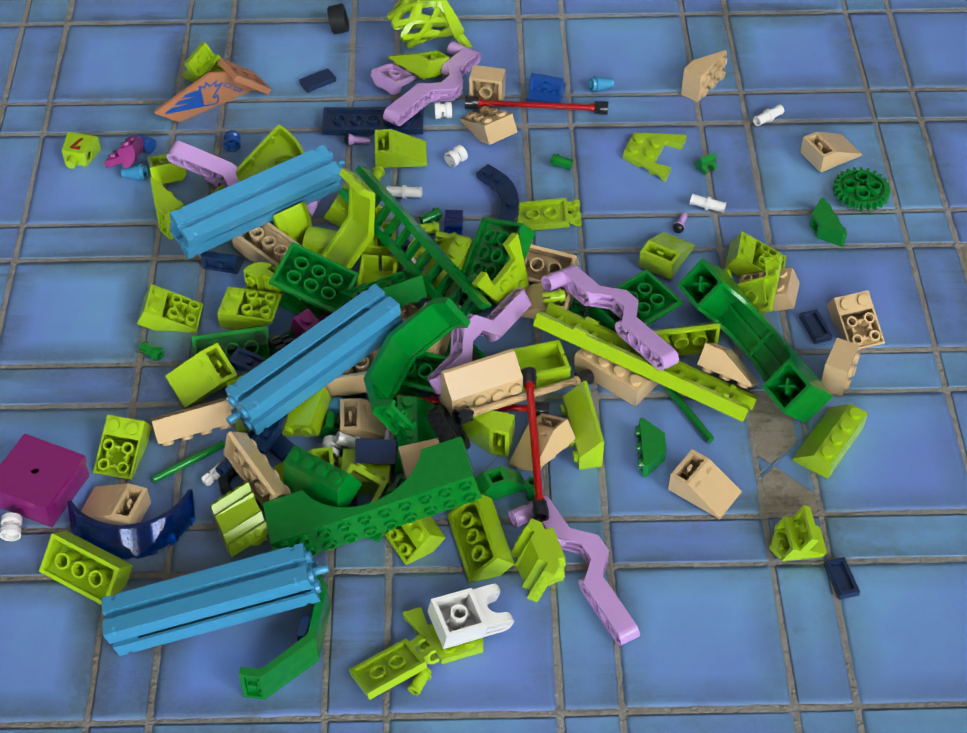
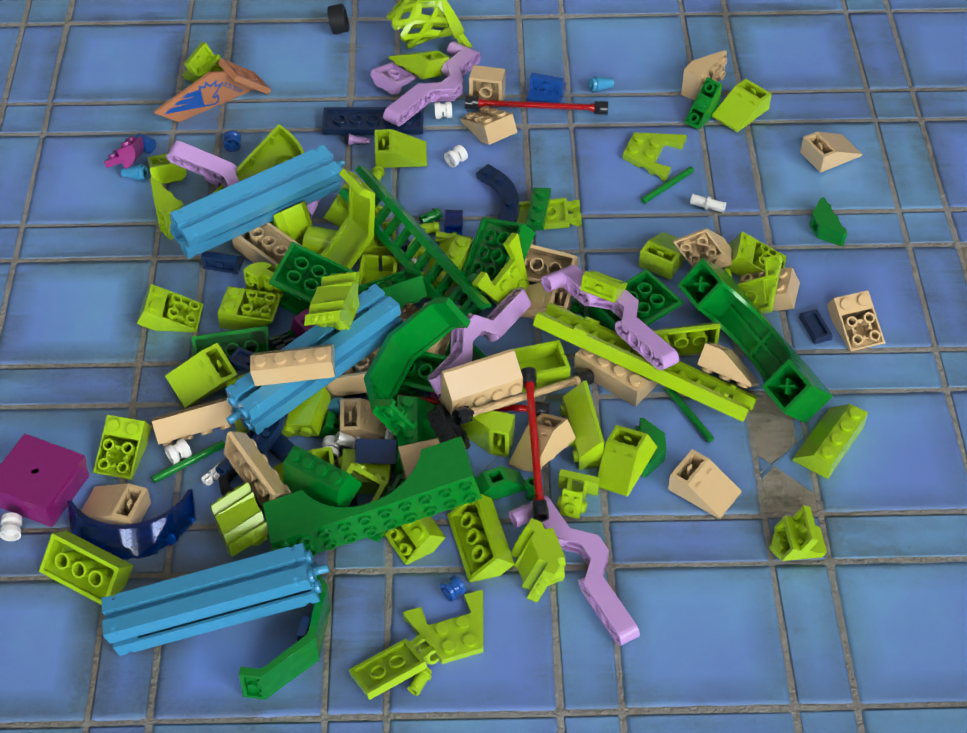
(80, 149): lime torso -> none
(155, 353): green pin -> none
(178, 451): none -> white wheel
(293, 365): none -> tan slope
(317, 80): dark blue tile -> none
(335, 301): none -> lime slope
(405, 191): white pin -> none
(453, 588): none -> blue wheel
(466, 617): white brick -> none
(538, 208): none -> green plate
(555, 296): lime pin -> none
(561, 161): green pin -> none
(574, 494): none -> lime tile
(602, 285): none -> lime tile
(624, 459): none -> lime slope
(667, 185): none -> green bar
(679, 226): piece -> none
(704, 104): none -> green slope
(705, 245): none -> tan slope
(706, 161): green tile -> none
(743, 105): none -> lime slope
(768, 115): white pin -> none
(840, 366): tan brick -> none
(841, 578): dark blue tile -> none
(861, 189): green gear -> none

